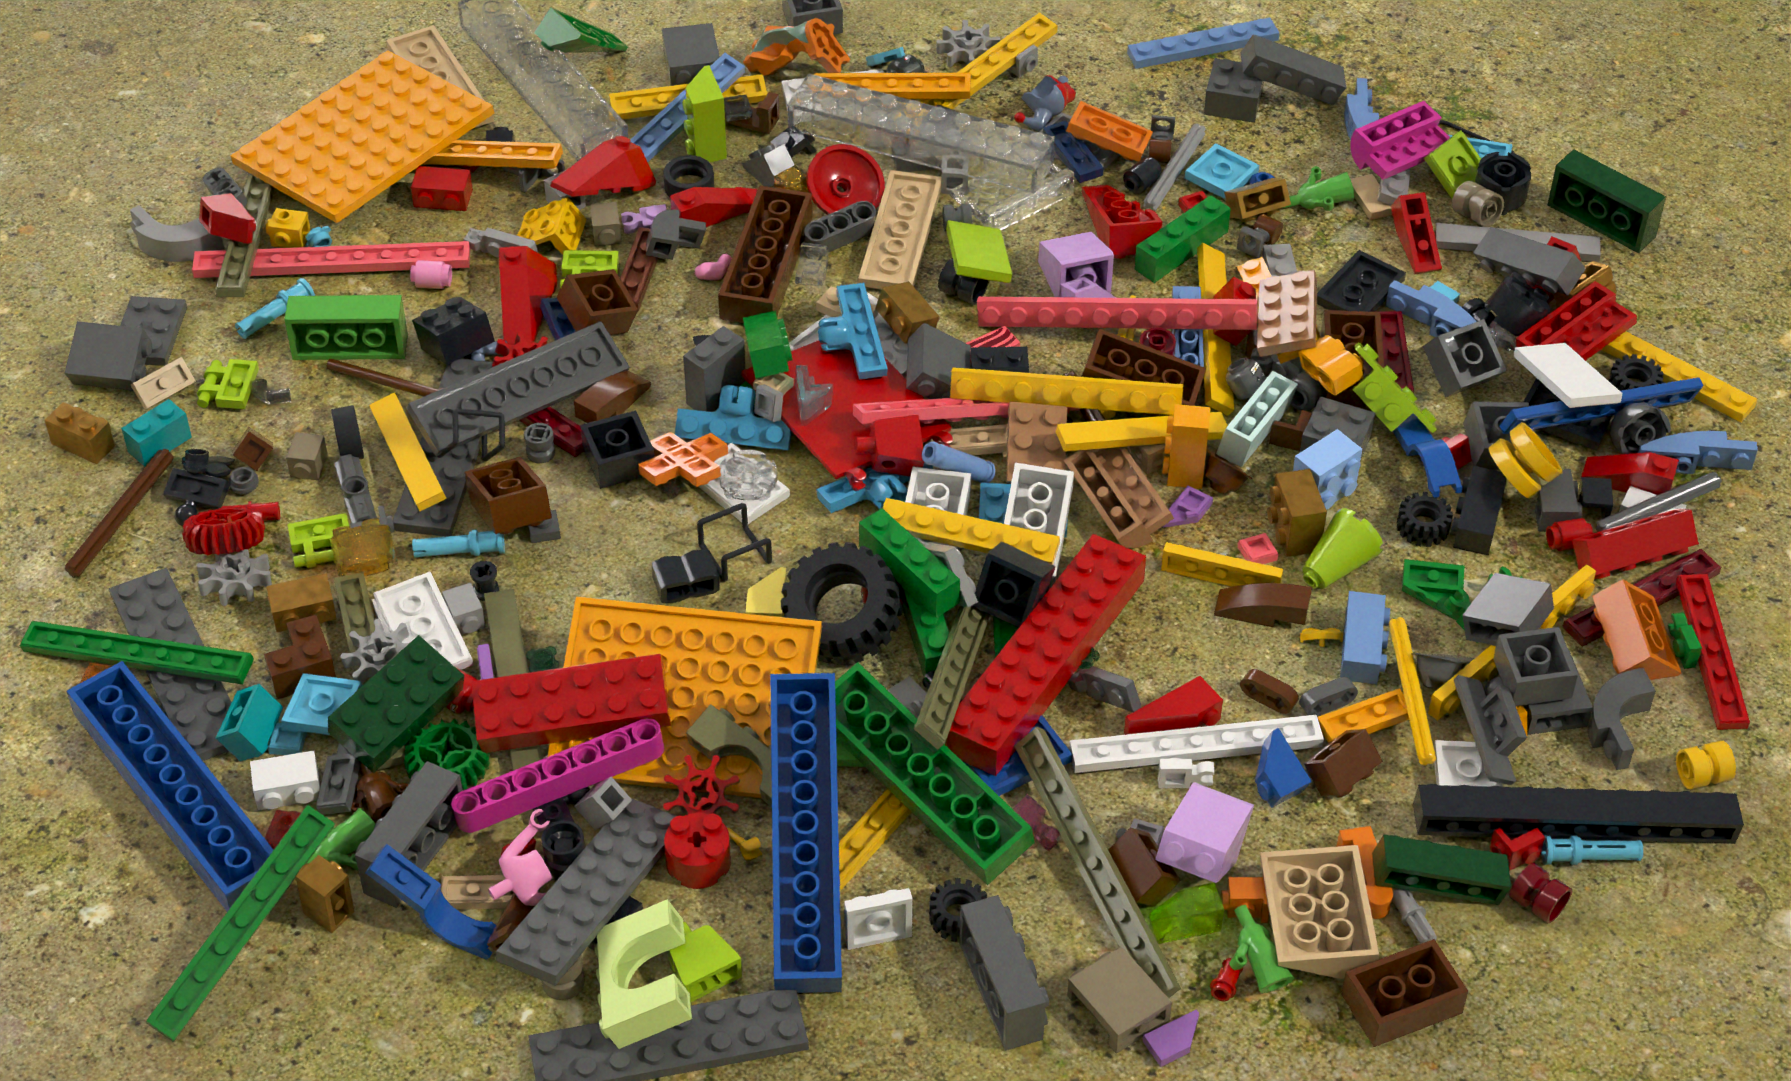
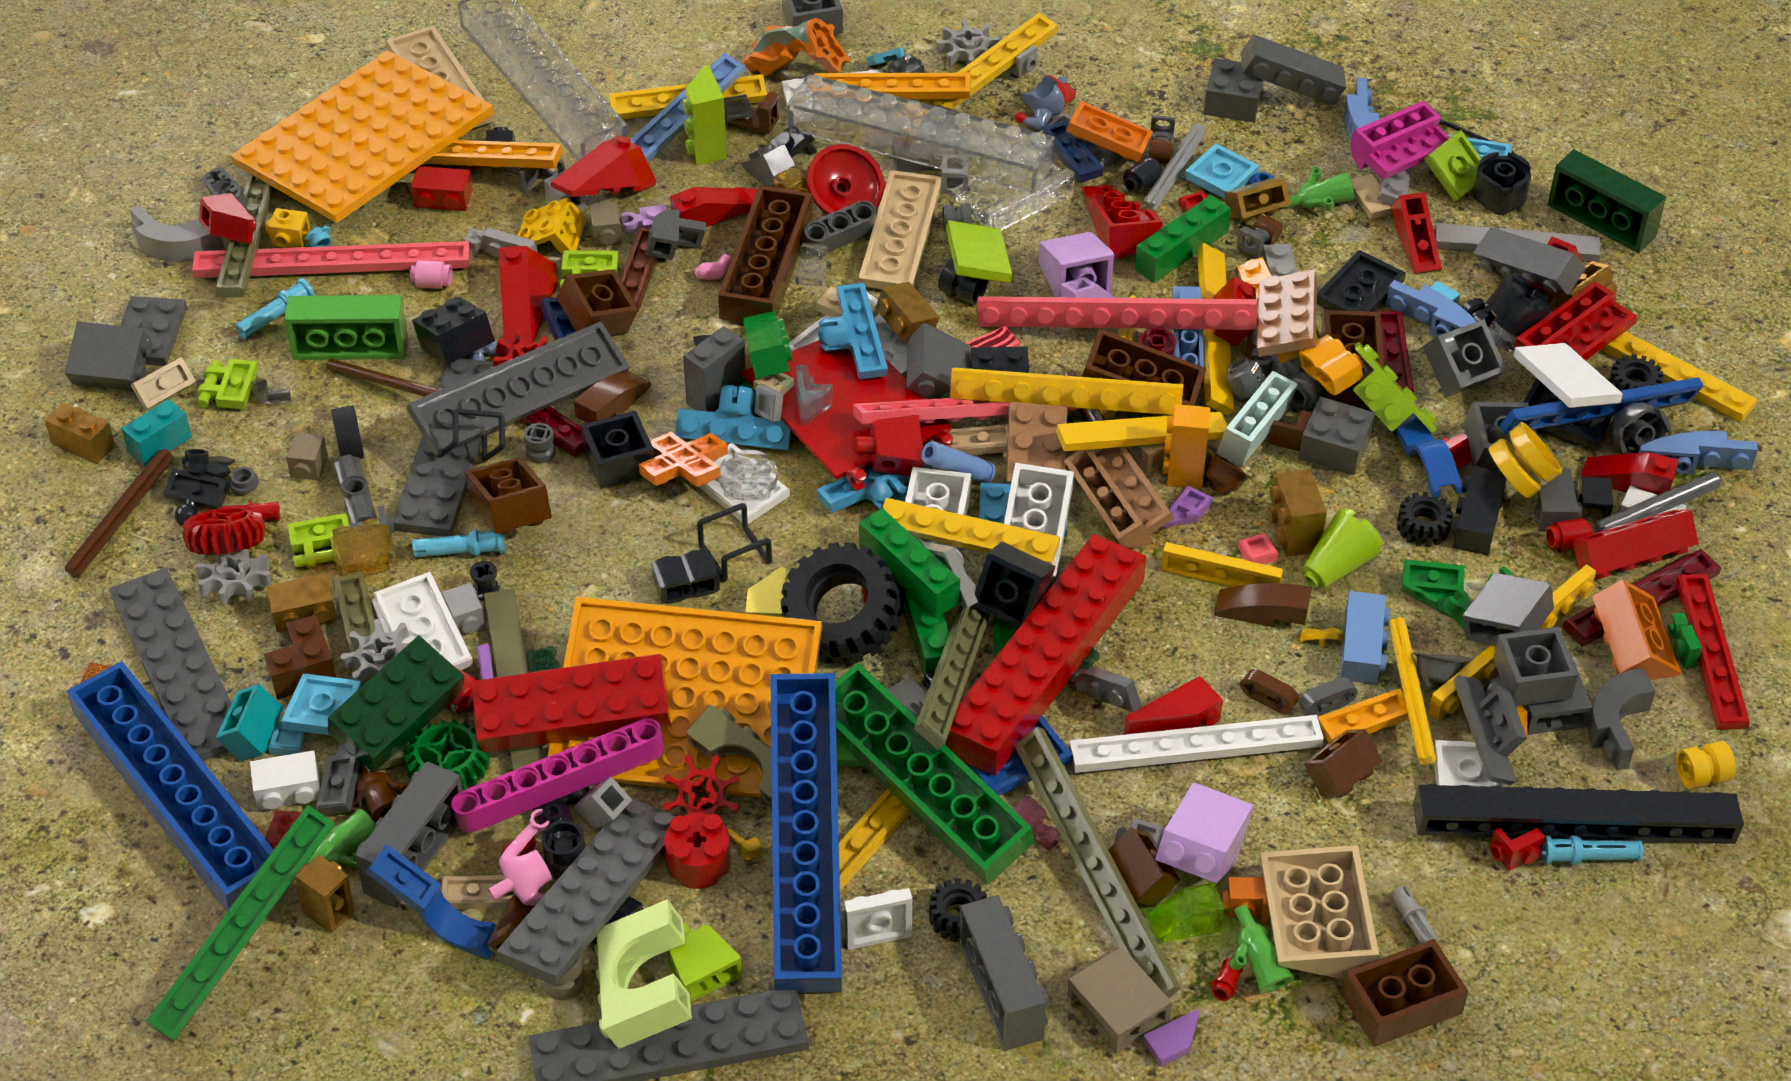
(137, 652): green tile -> none
(252, 448): reddish brown panel -> none
(407, 452): yellow tile -> none
(546, 531): dark grey plate -> none
(575, 36): green wedge -> none
(687, 166): black tyre -> none
(688, 51): dark grey brick -> none
(1181, 773): white plate -> none
(1200, 43): medium blue plate -> none
(1279, 771): blue slope -> none
(1333, 464): light blue brick -> none
(1378, 896): orange leg -> none
(1441, 869): dark green brick -> none
(1478, 203): dark tan wheel -> none
(1544, 895): dark red wheel -> none

